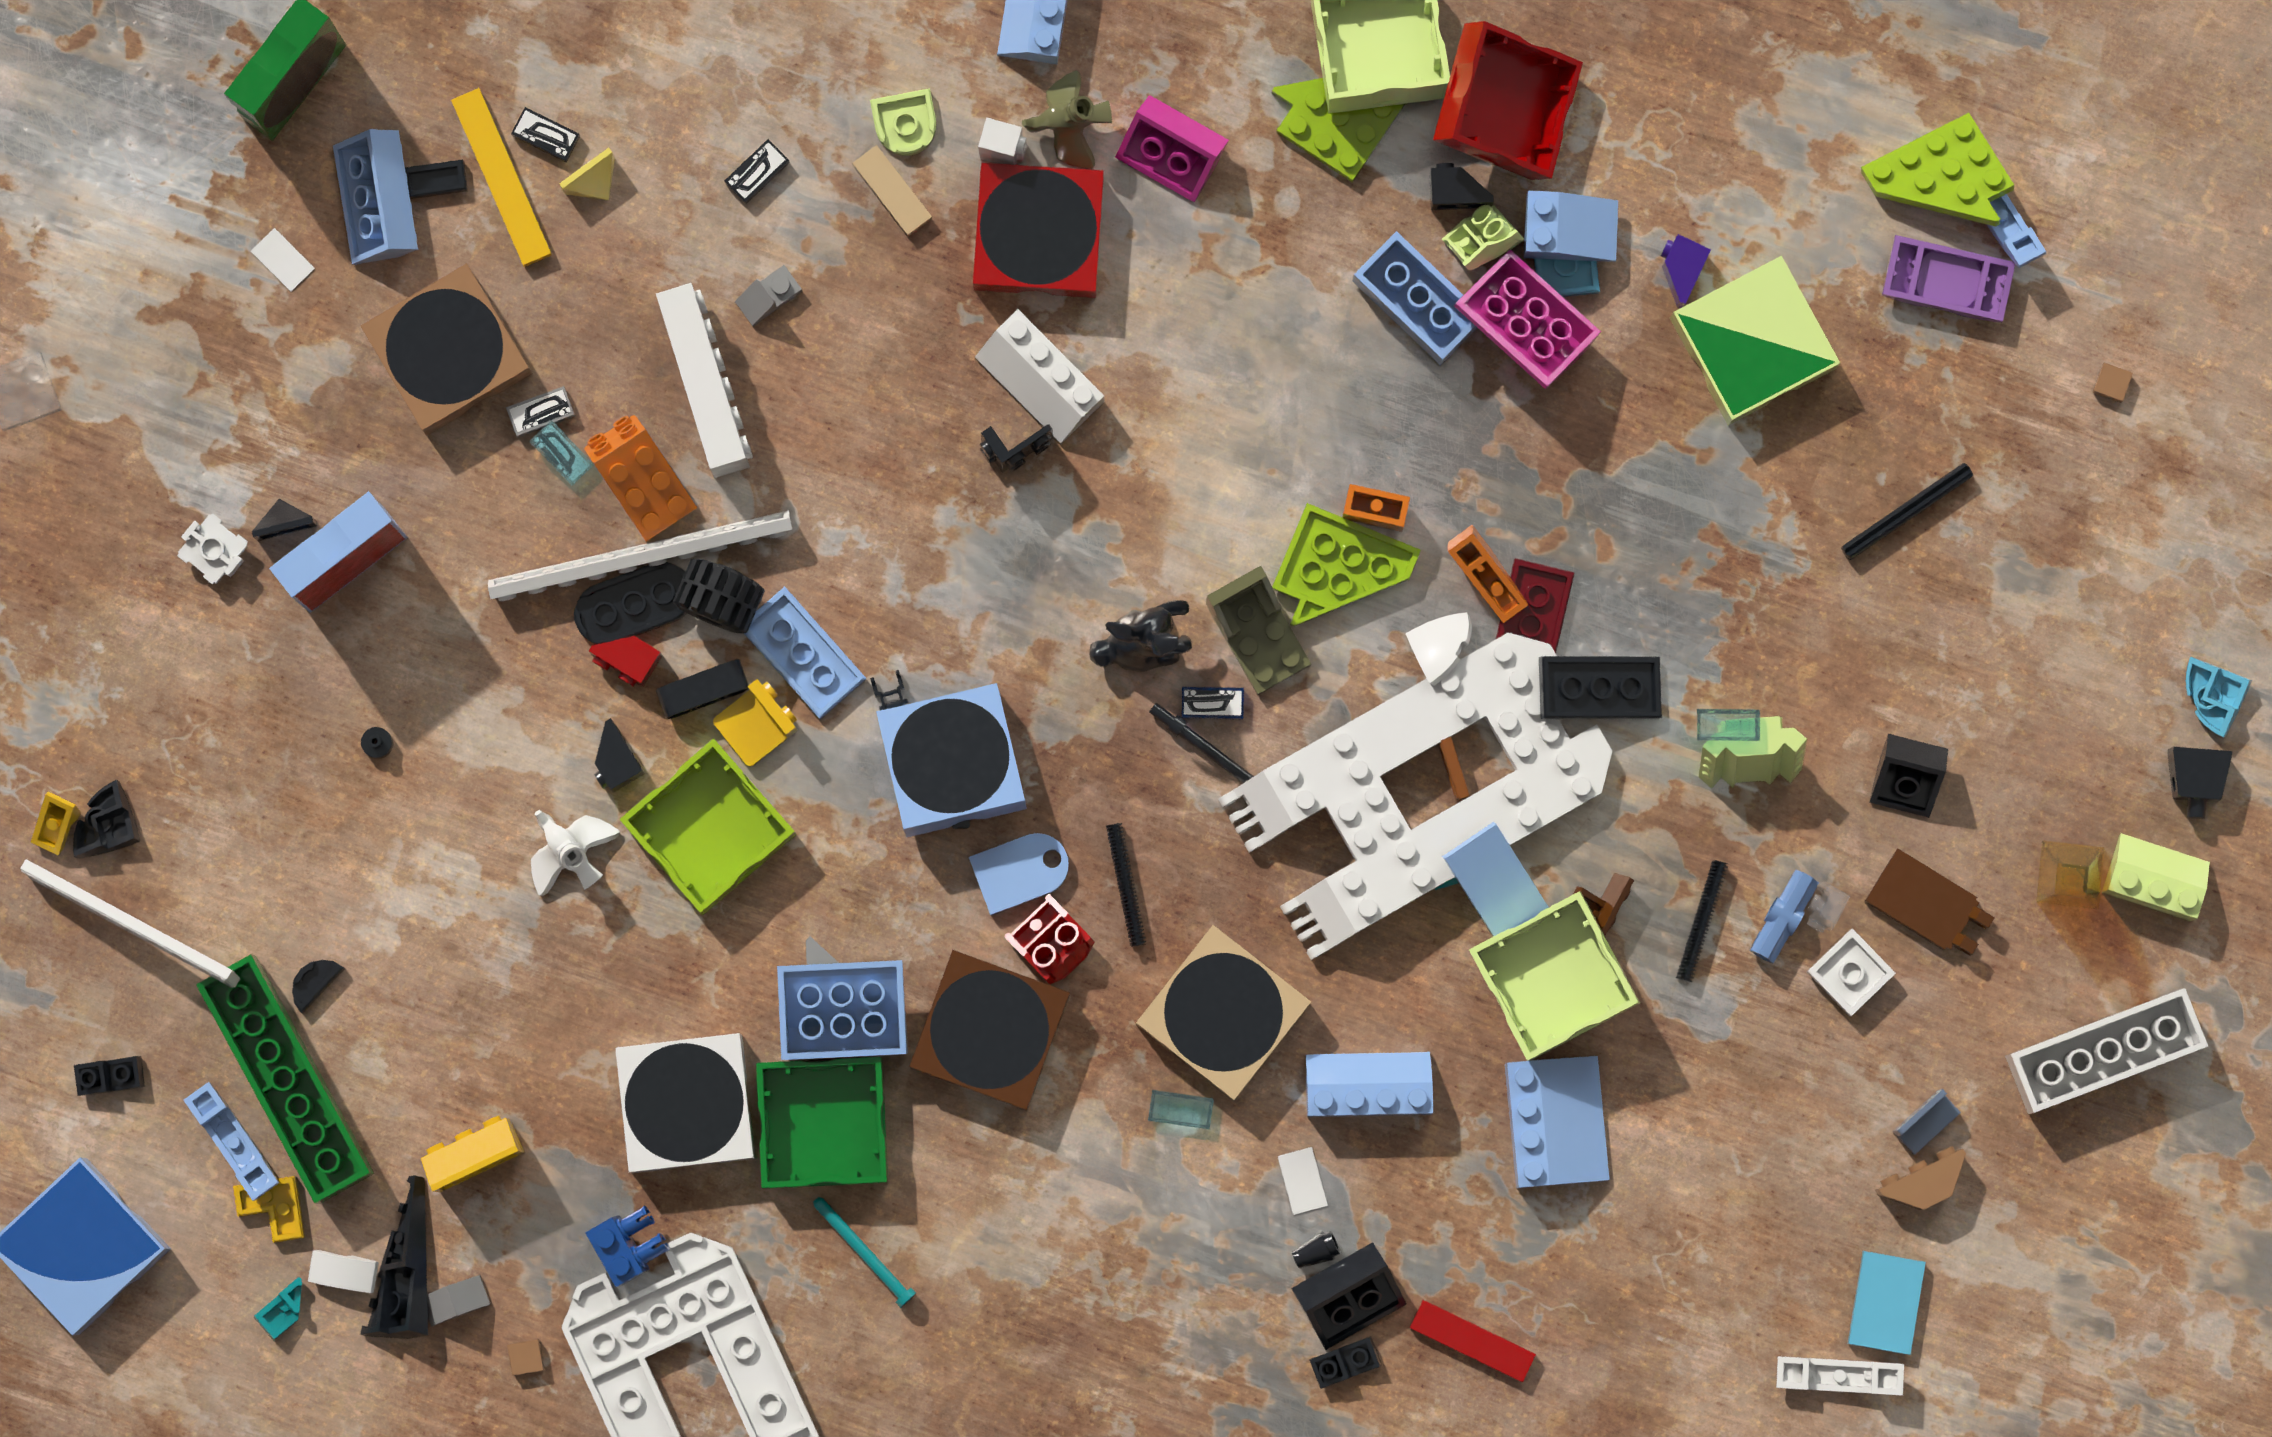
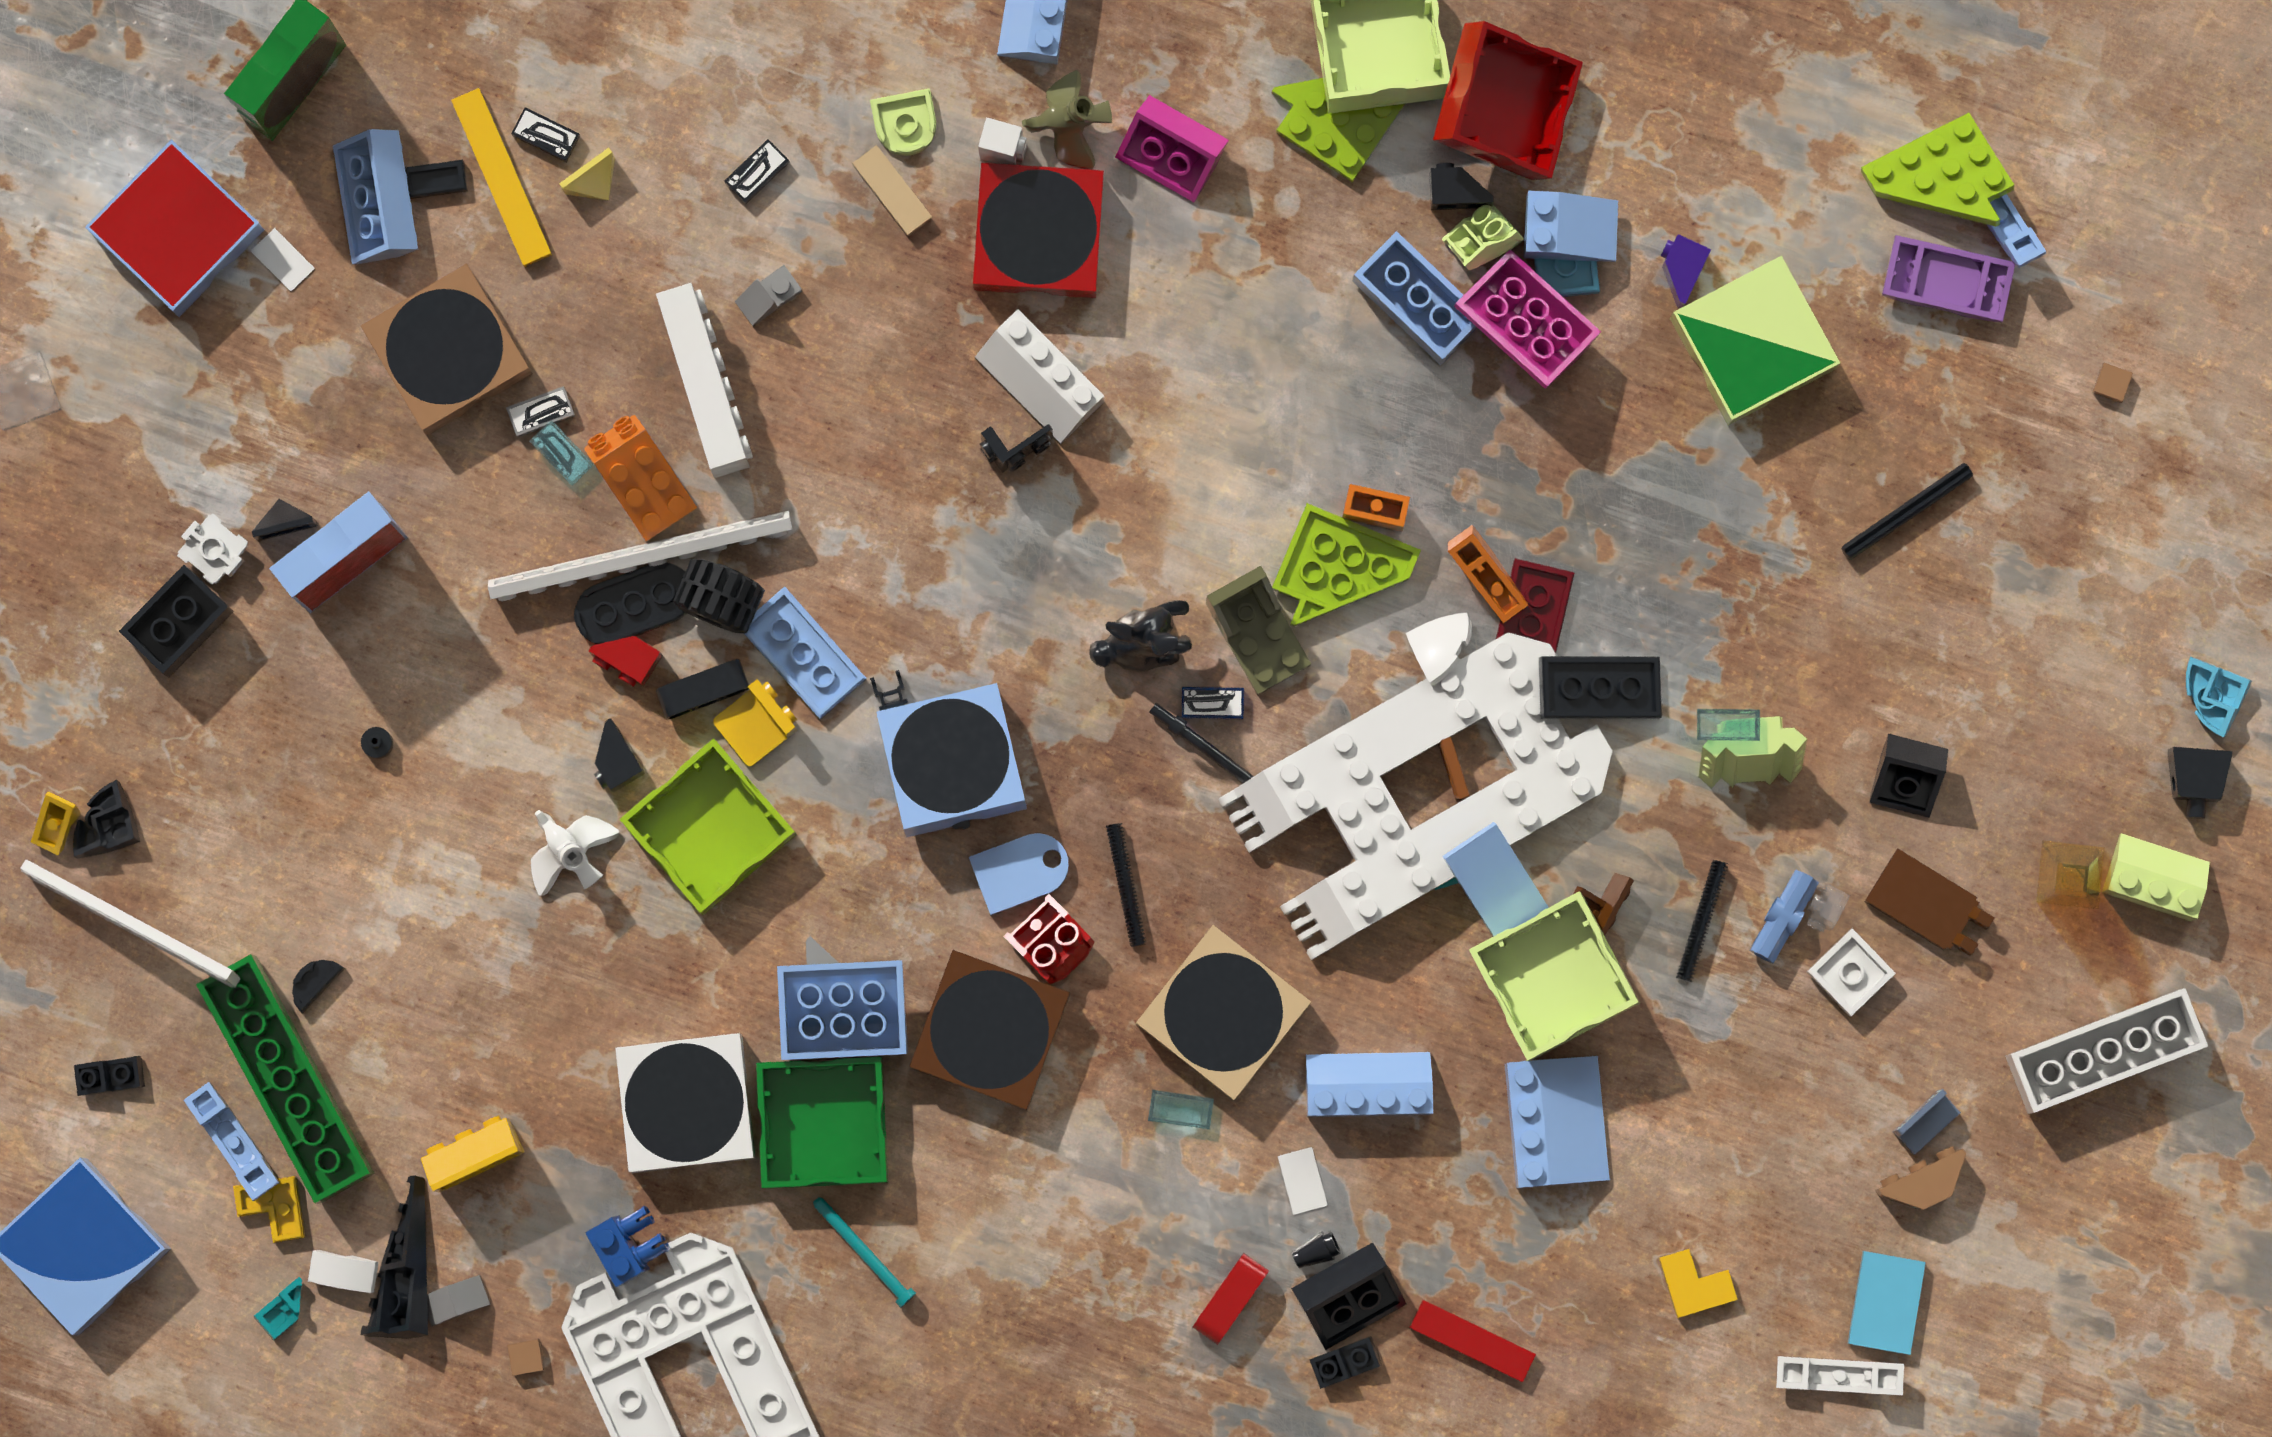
(174, 228): none -> red tile
(176, 621): none -> black brick
(1230, 1298): none -> red beam
(1692, 1293): none -> yellow tile

